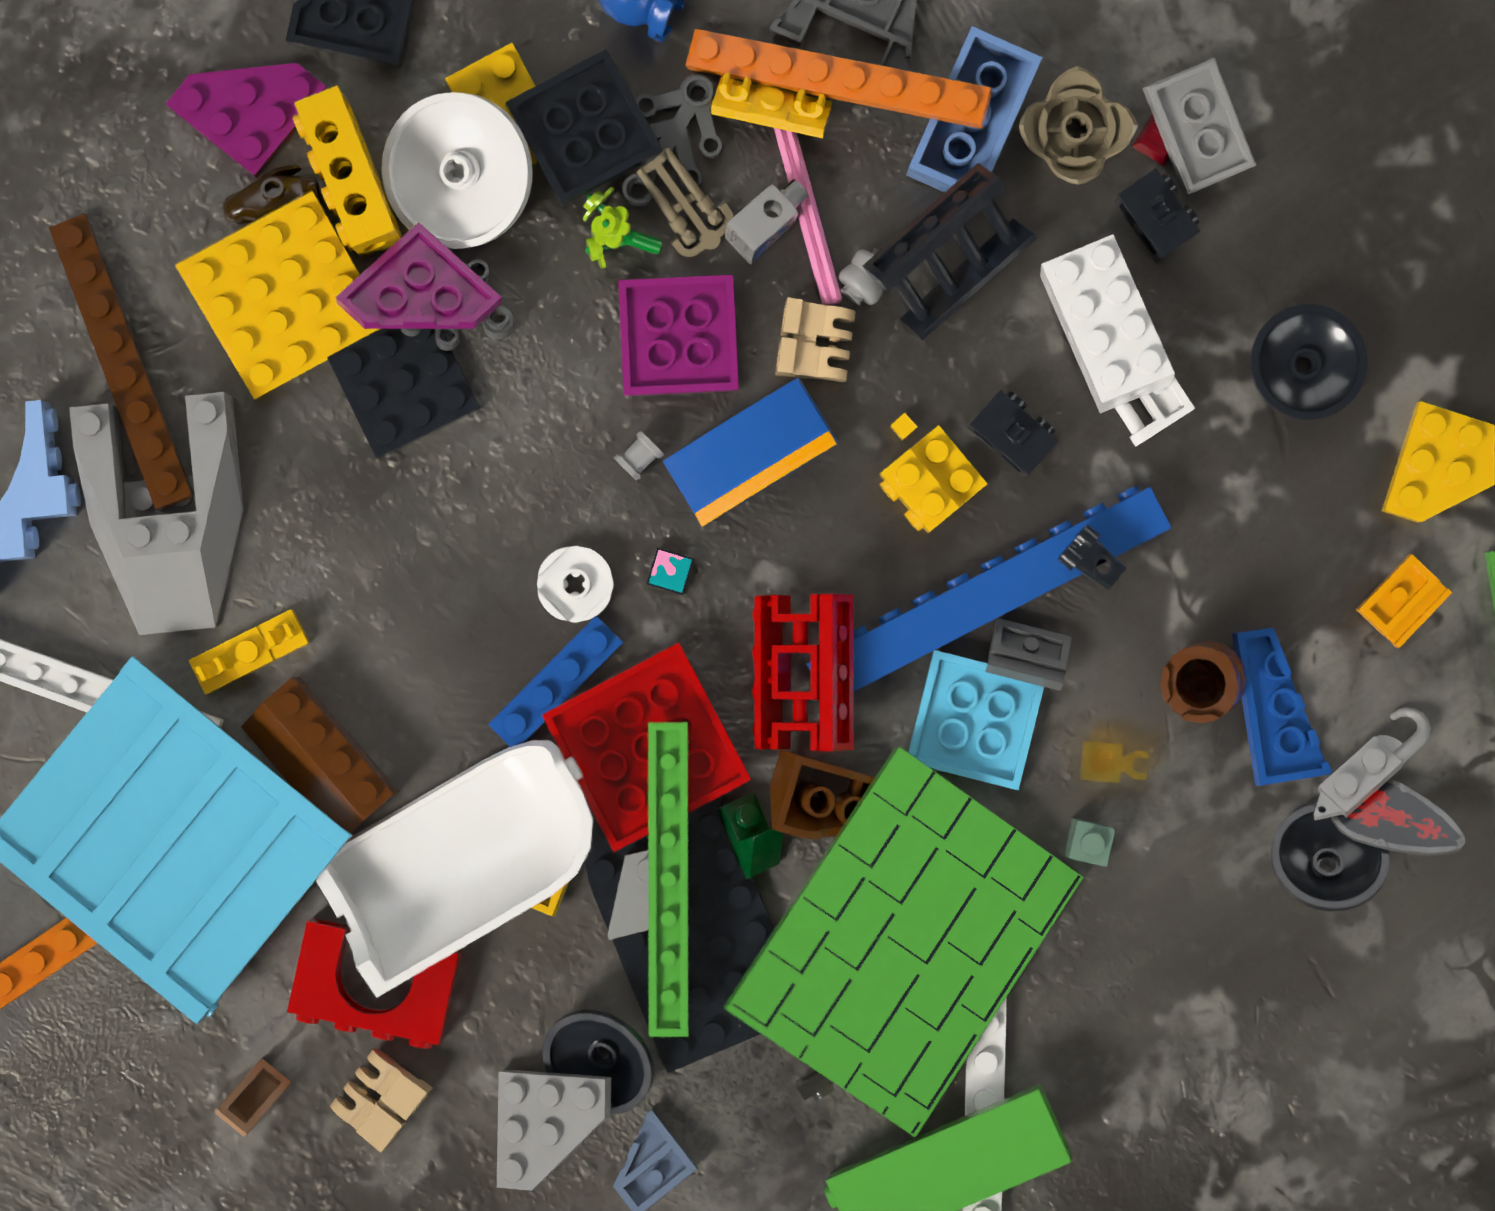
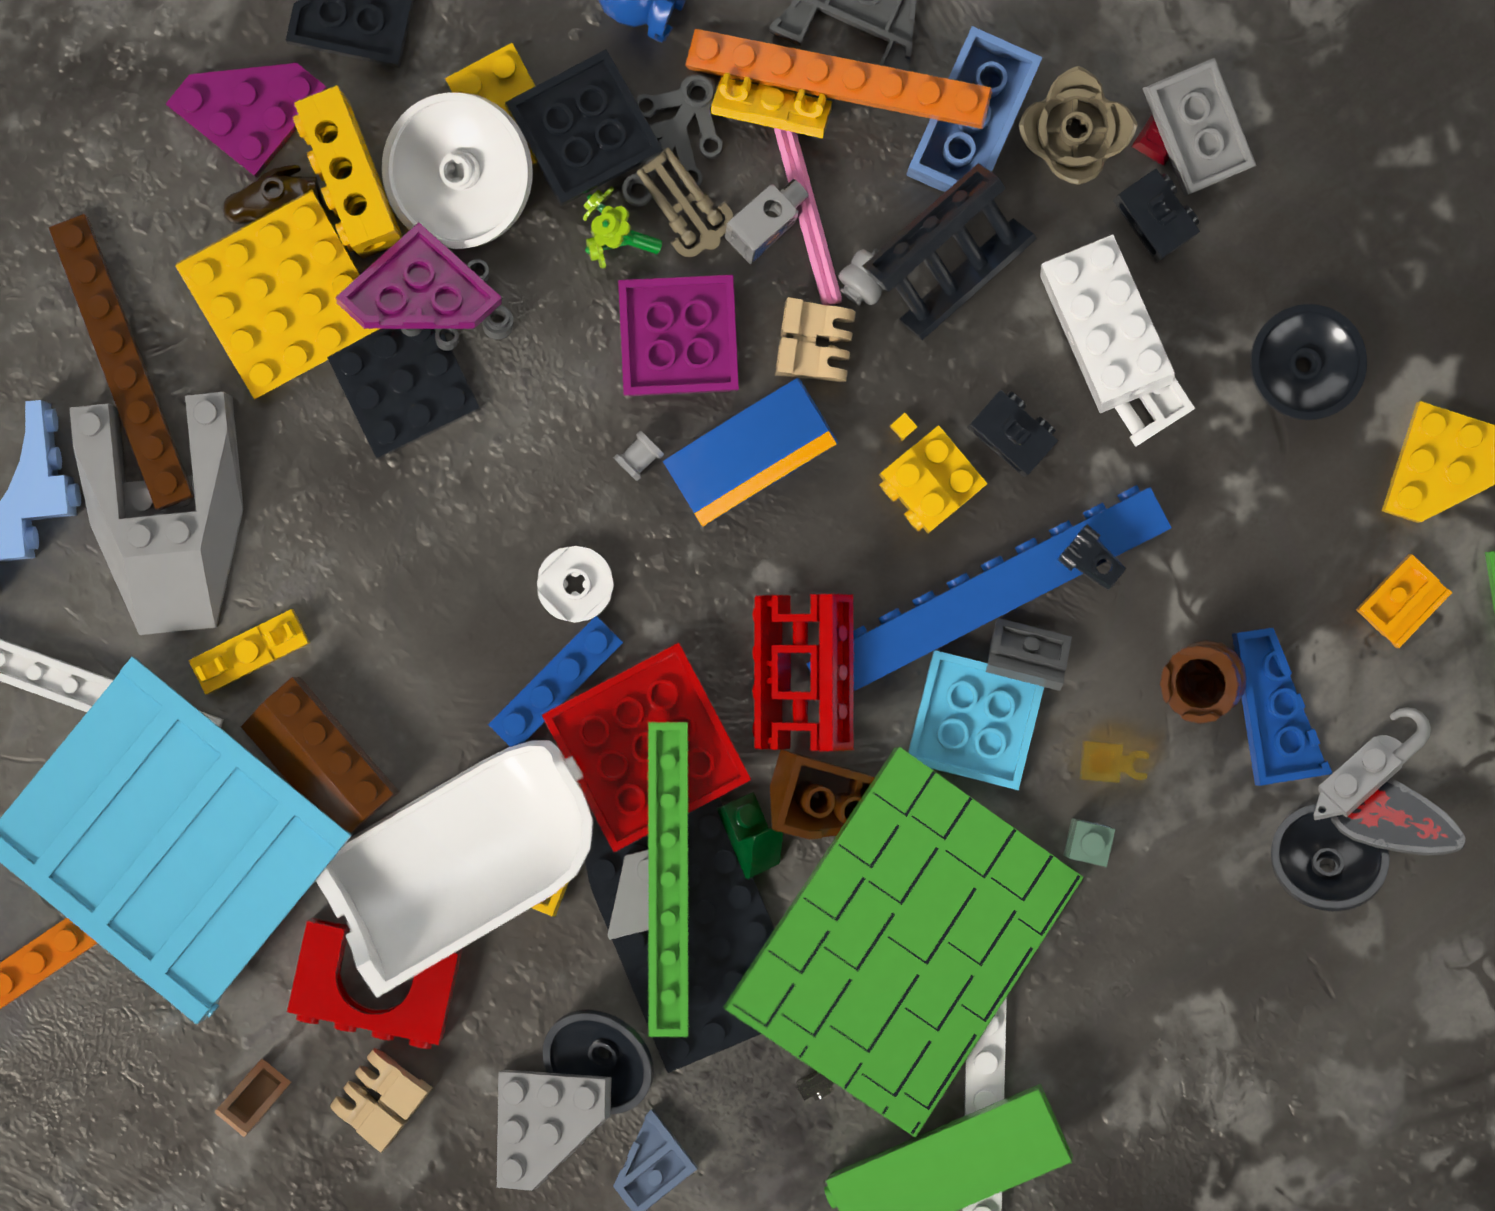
(670, 571): tile -> none

